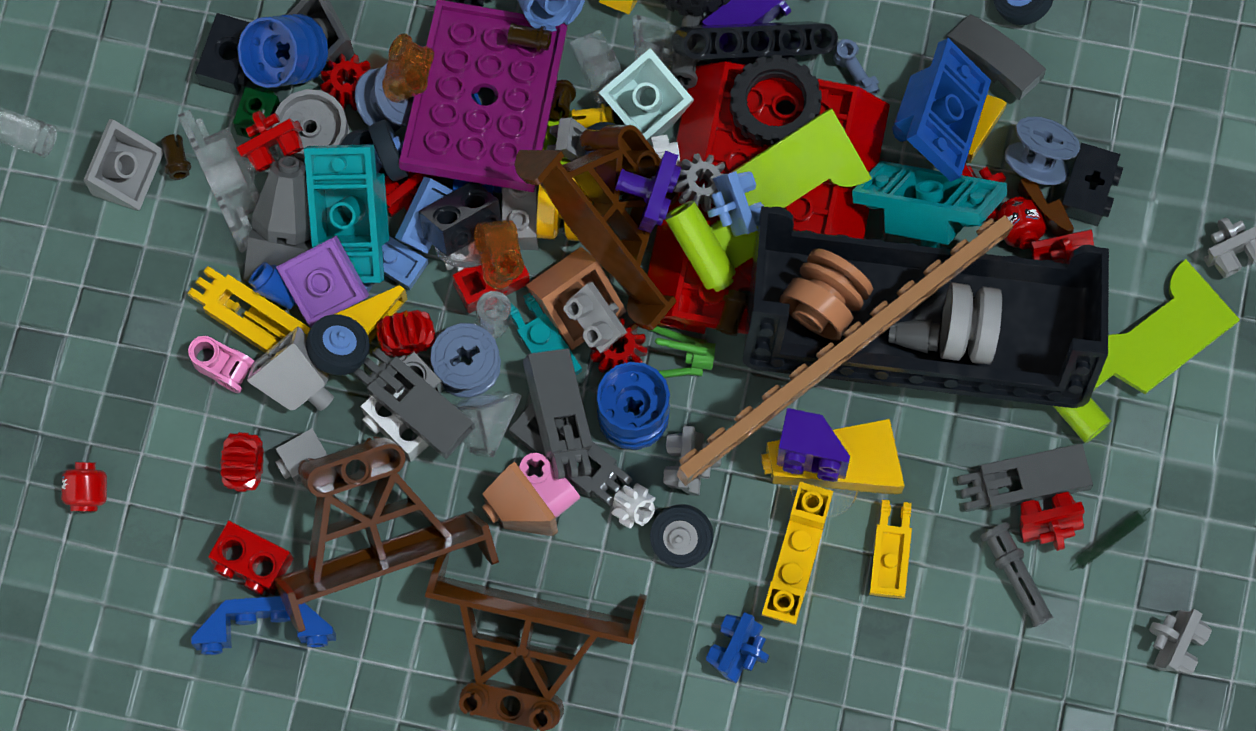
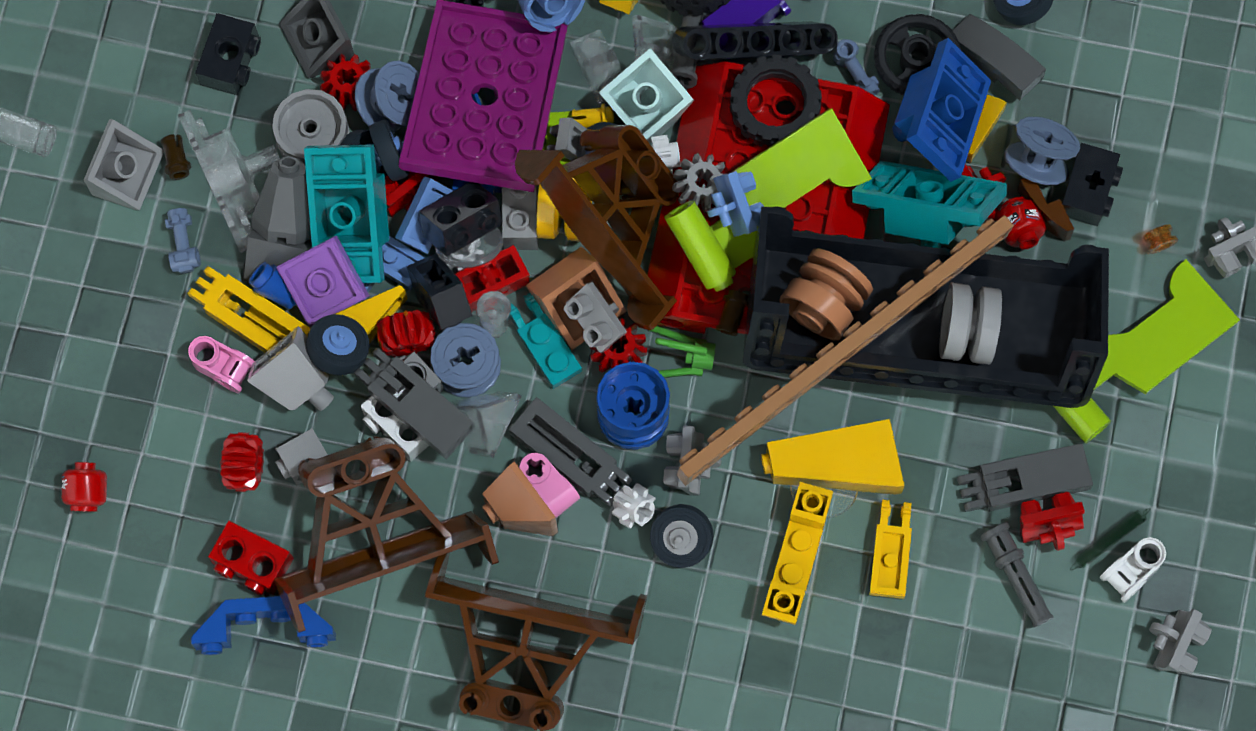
(184, 257): none -> sand blue bar
(251, 102): dark green brick -> none
(282, 50): blue wheel -> none
(284, 134): red hips -> none
(407, 69): clear orange piece -> none
(439, 291): none -> black brick
(498, 251): clear orange piece -> none
(530, 37): dark brown pin -> none
(557, 395): dark grey hinge -> none
(563, 96): dark brown pin -> none
(652, 190): dark purple plate -> none
(743, 648): blue hips -> none
(811, 446): dark purple slope -> none
(897, 34): none -> black wheel
(916, 335): dark grey cone -> none
(1060, 247): red hips -> none
(1130, 572): none -> white piece
(1160, 238): none -> clear orange bush

